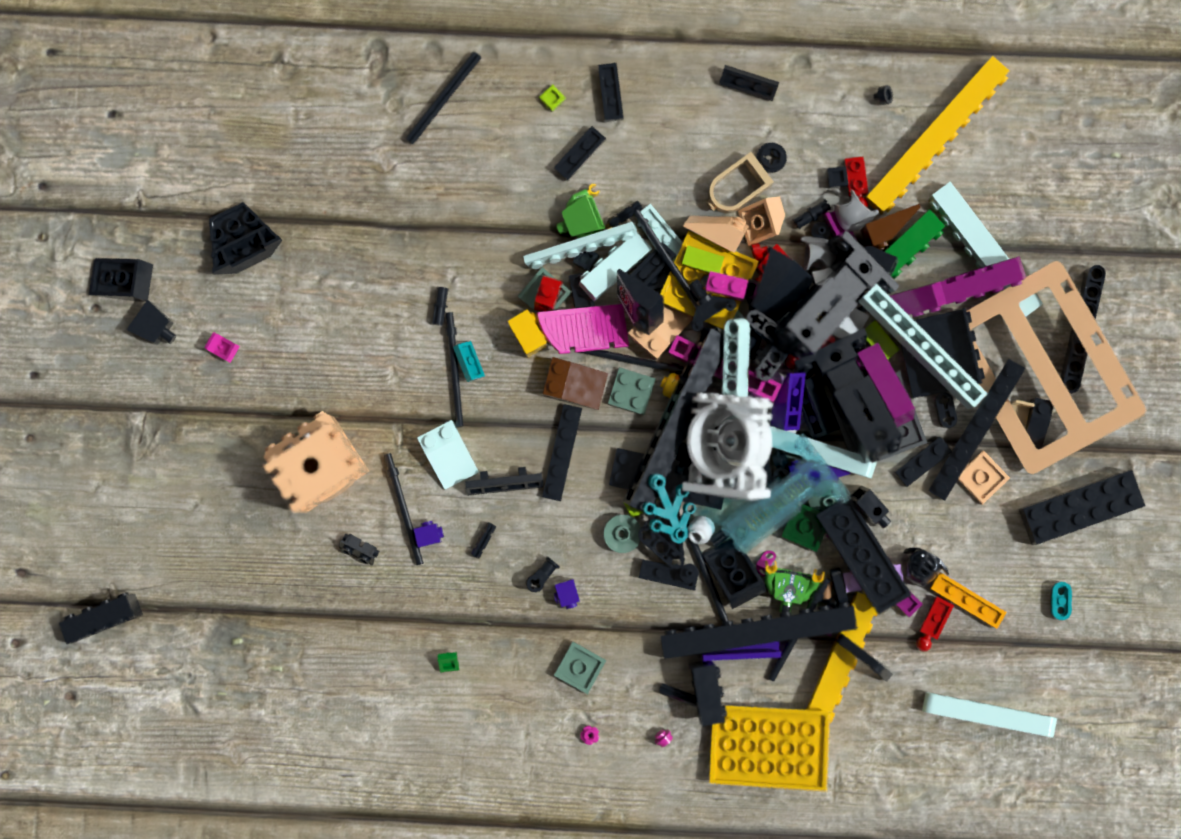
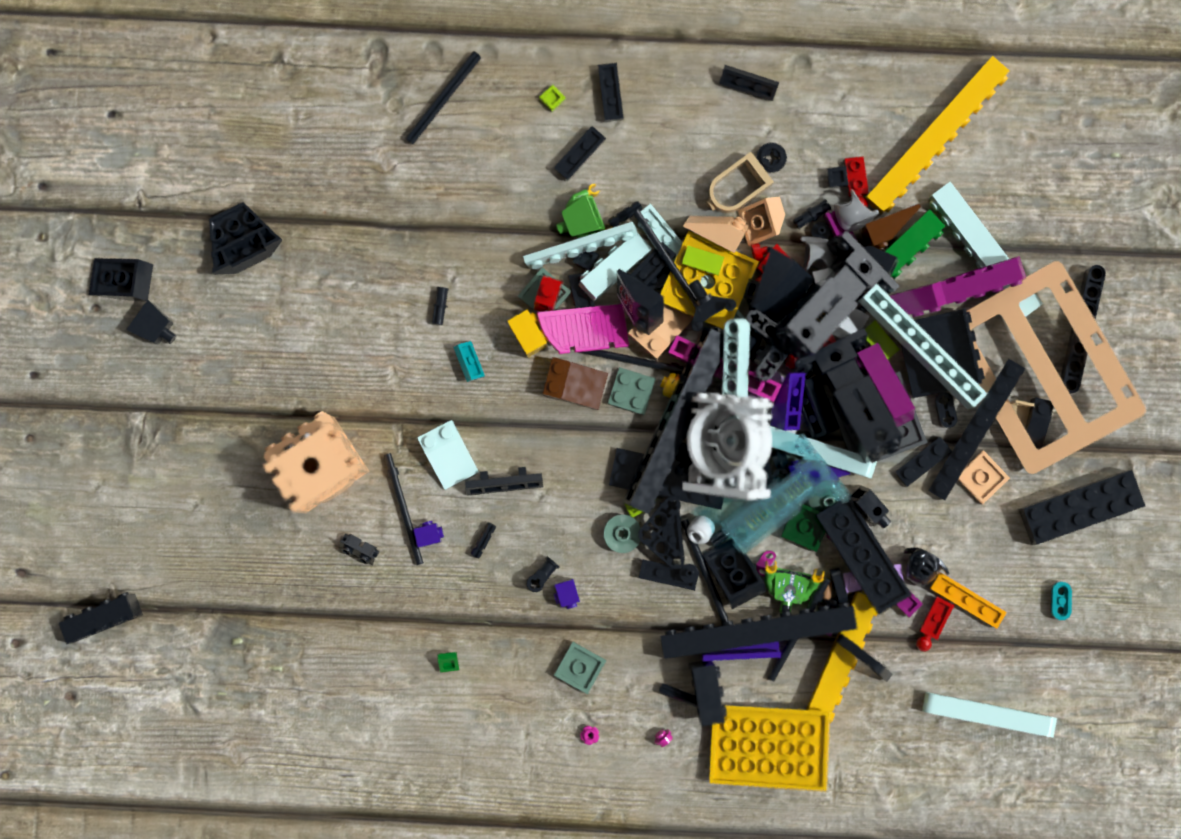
(221, 347): dark pink bracket -> none
(451, 332): black bar -> none
(562, 452): black plate -> none
(670, 510): teal plant -> none
(726, 286): dark pink brick -> none
(884, 95): black tile -> none

